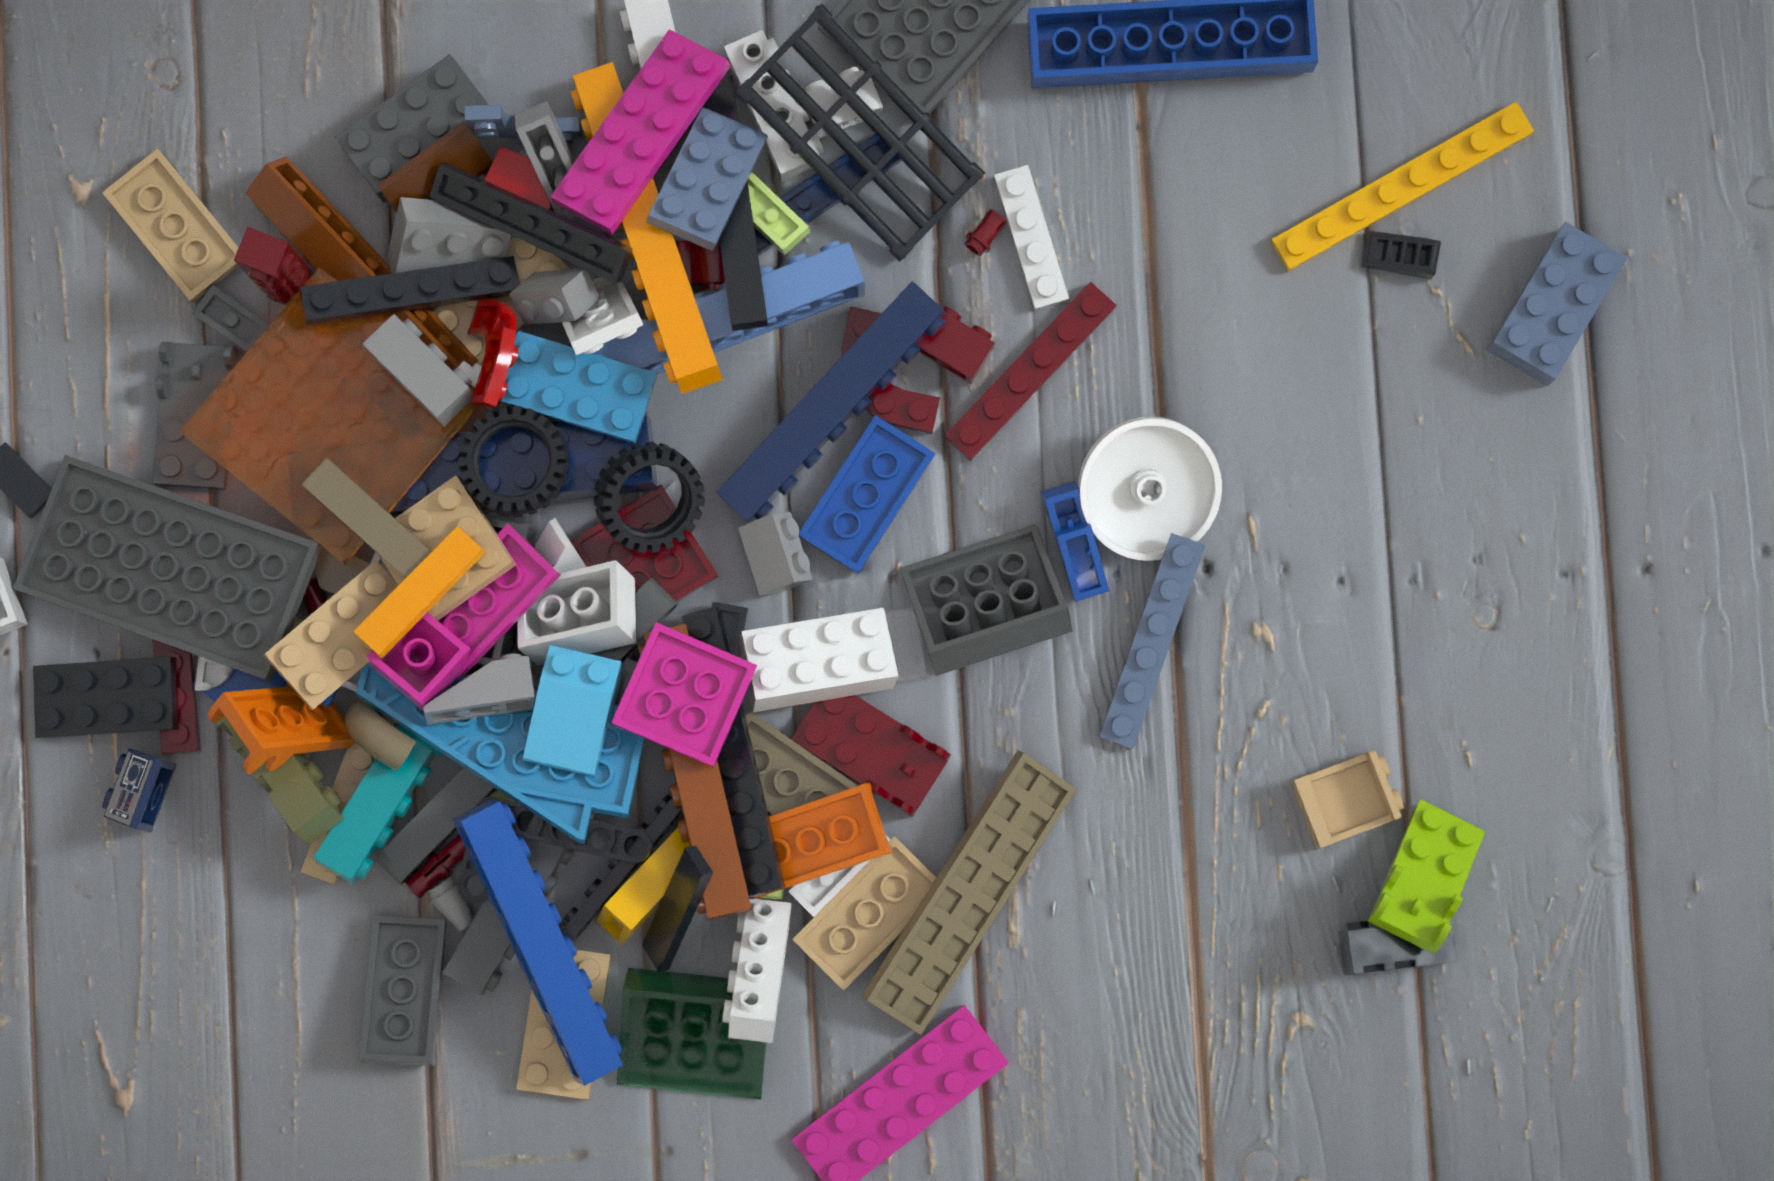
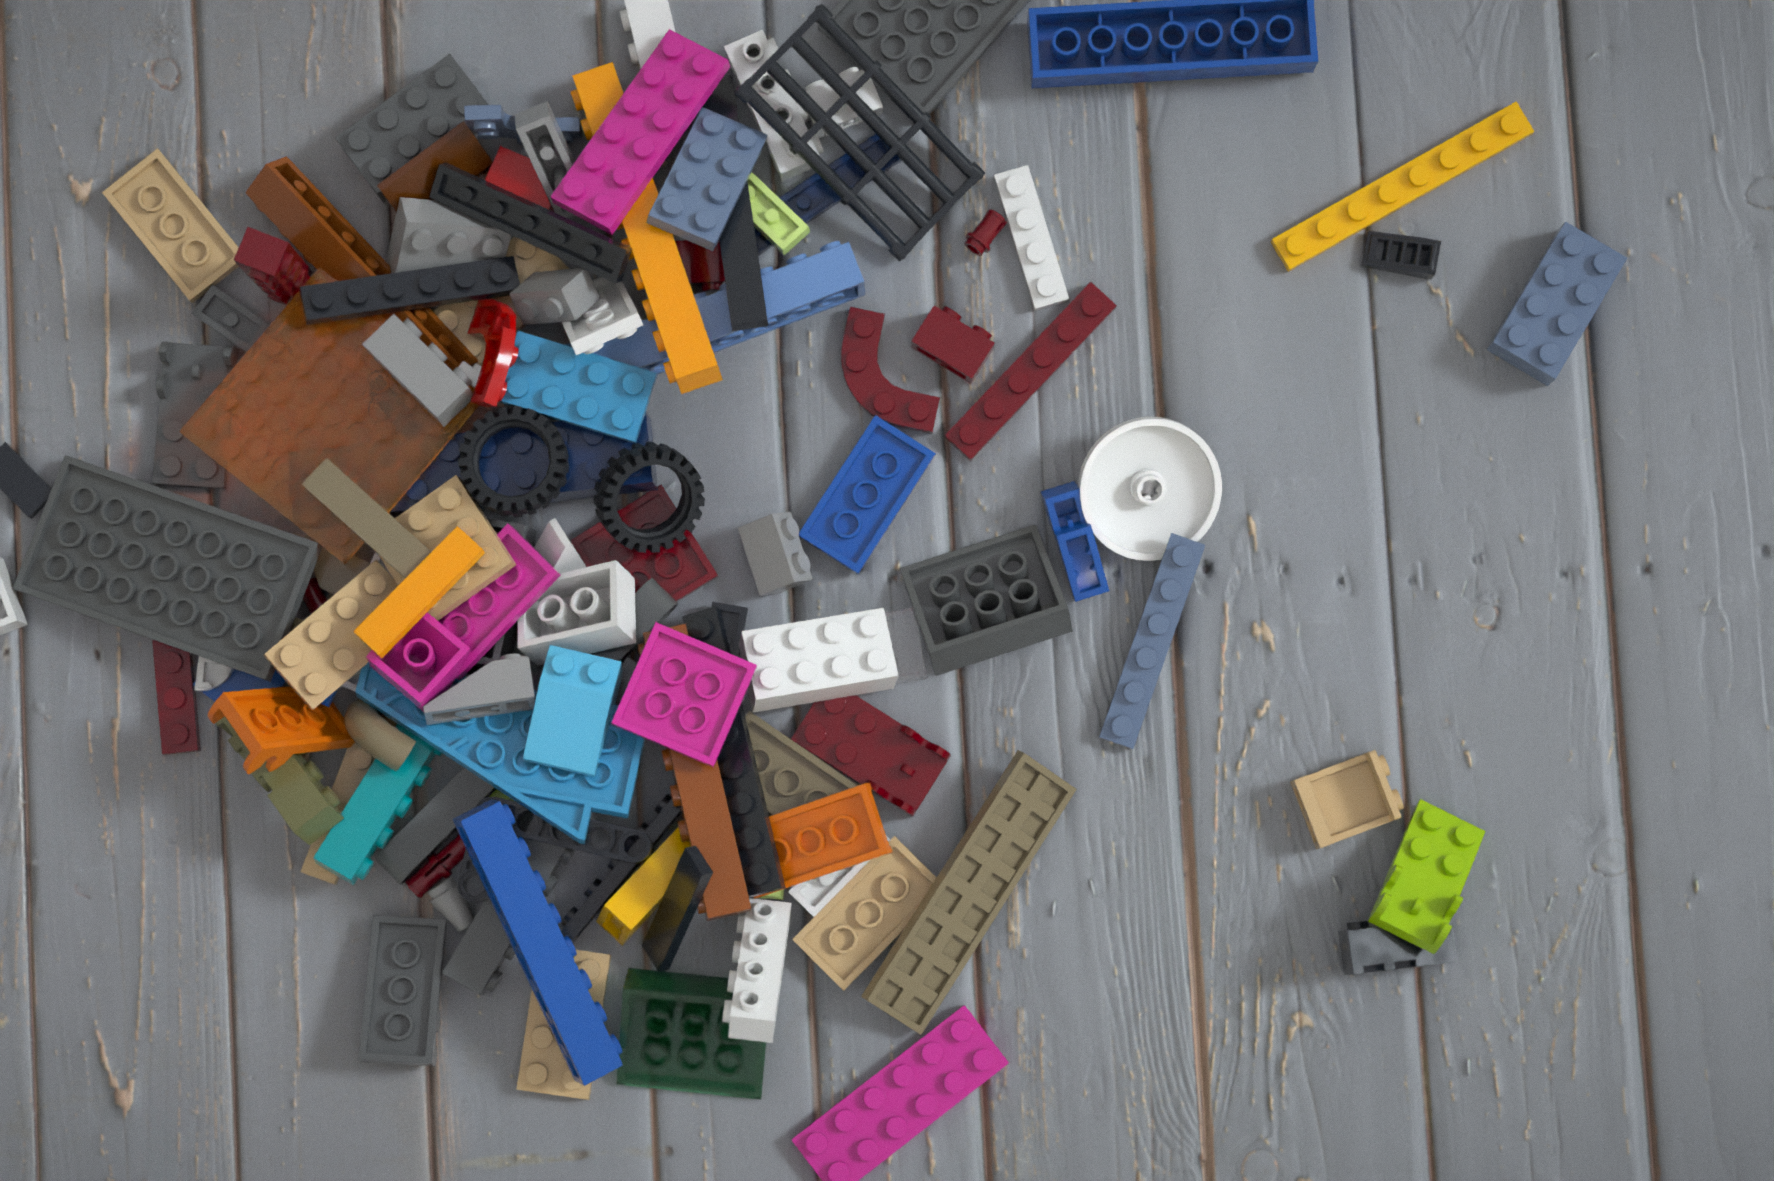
(105, 697): black plate -> none
(138, 790): dark blue slope -> none
(832, 402): dark blue brick -> none

